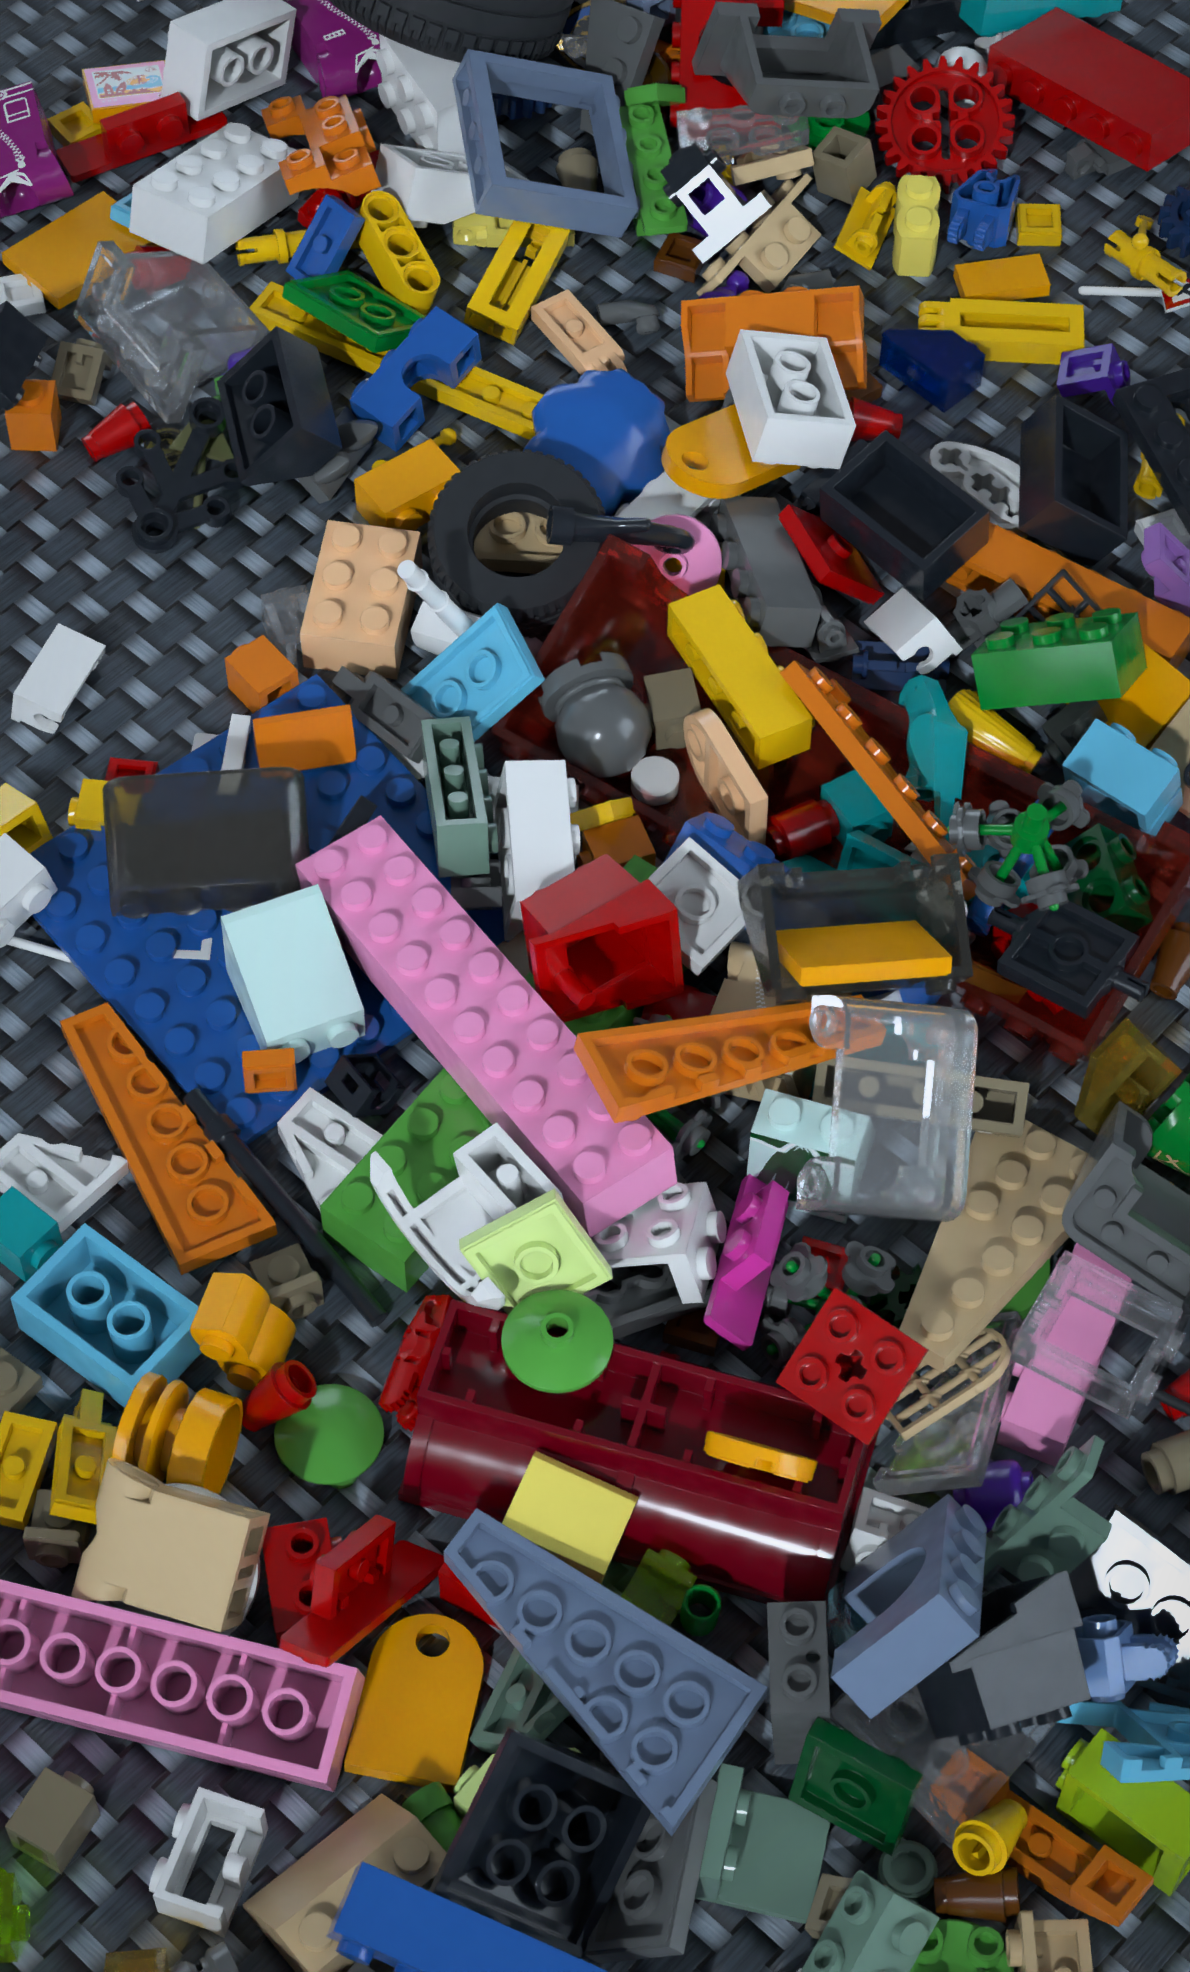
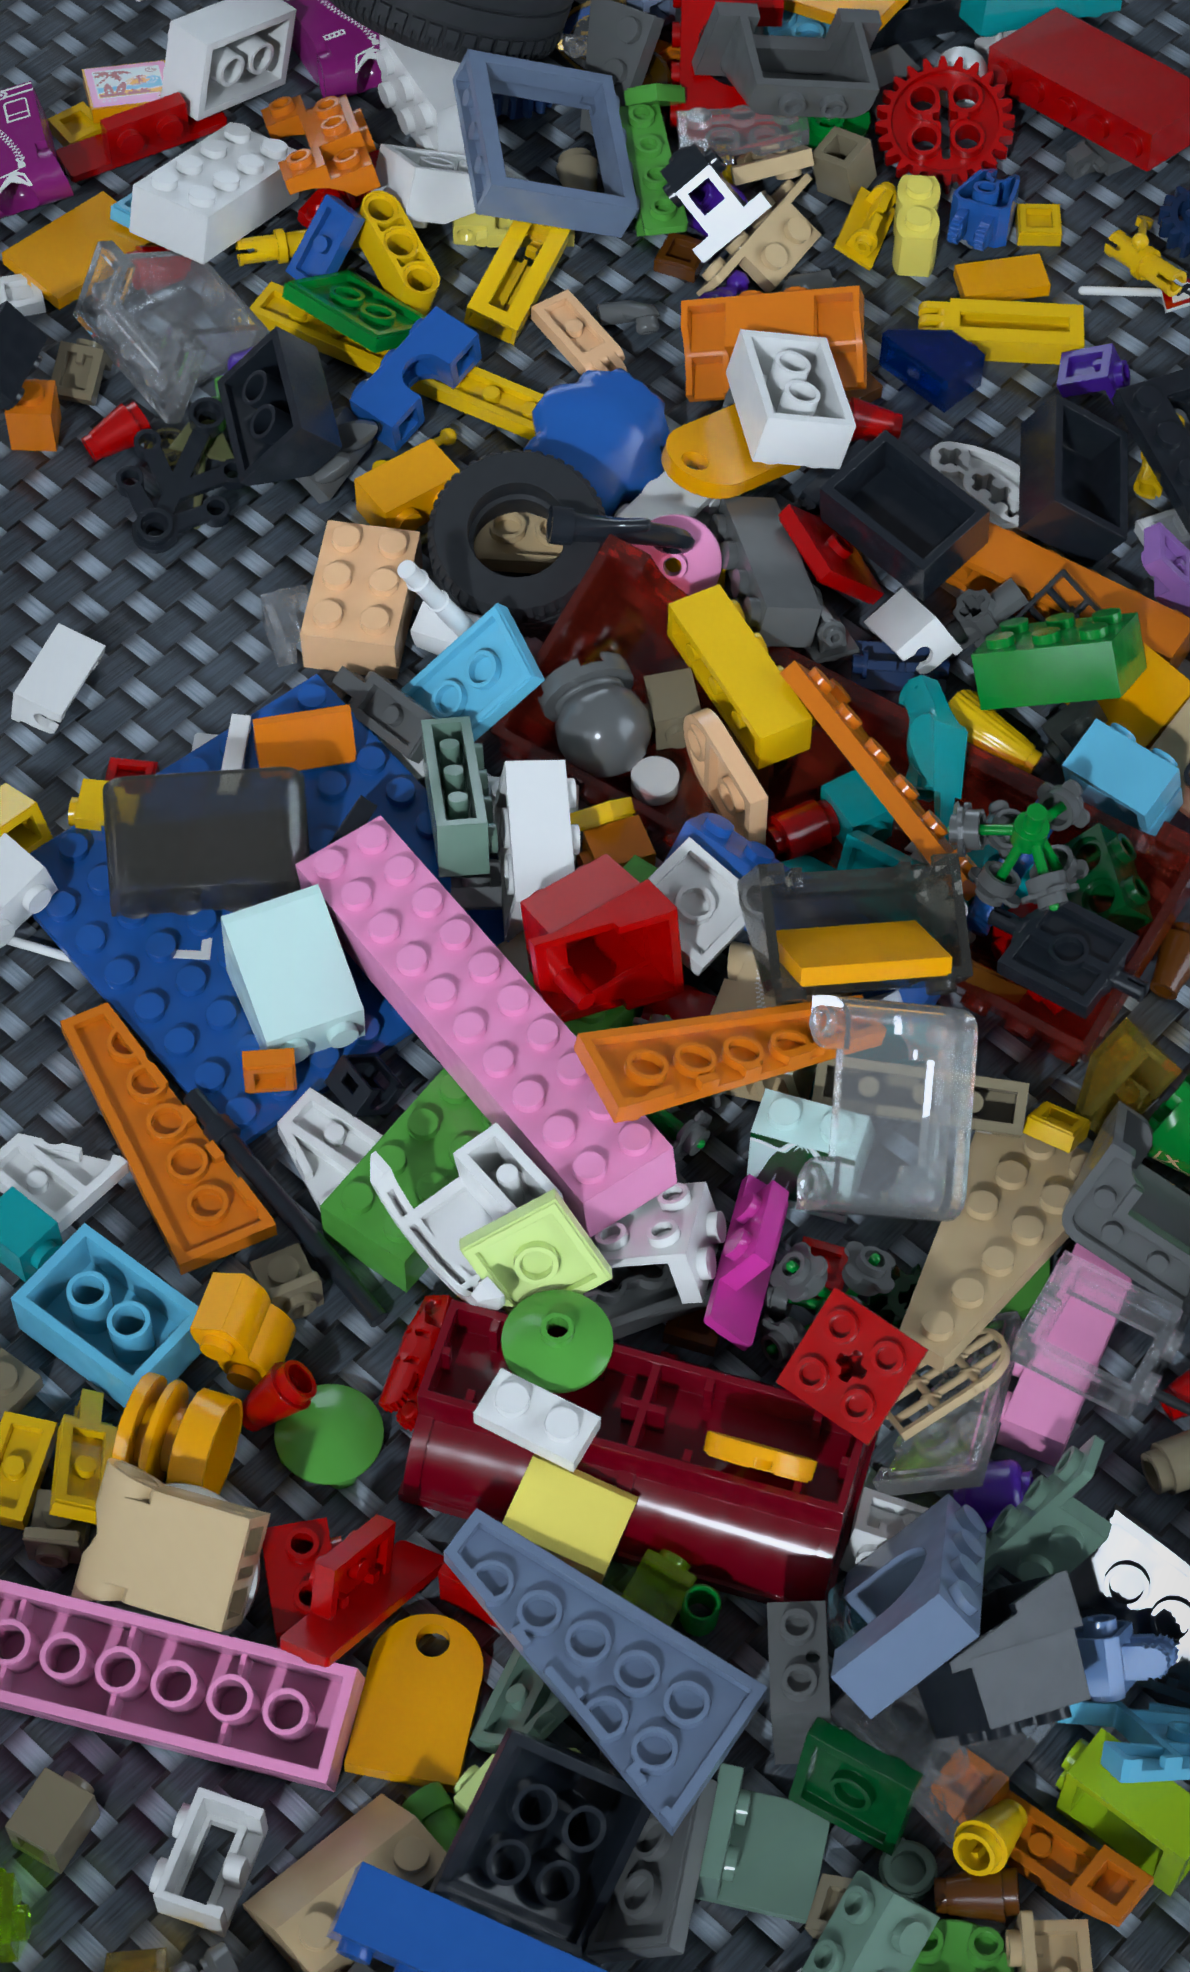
(259, 673): orange brick -> none
(537, 1420): none -> white plate
(1057, 1126): none -> yellow tile

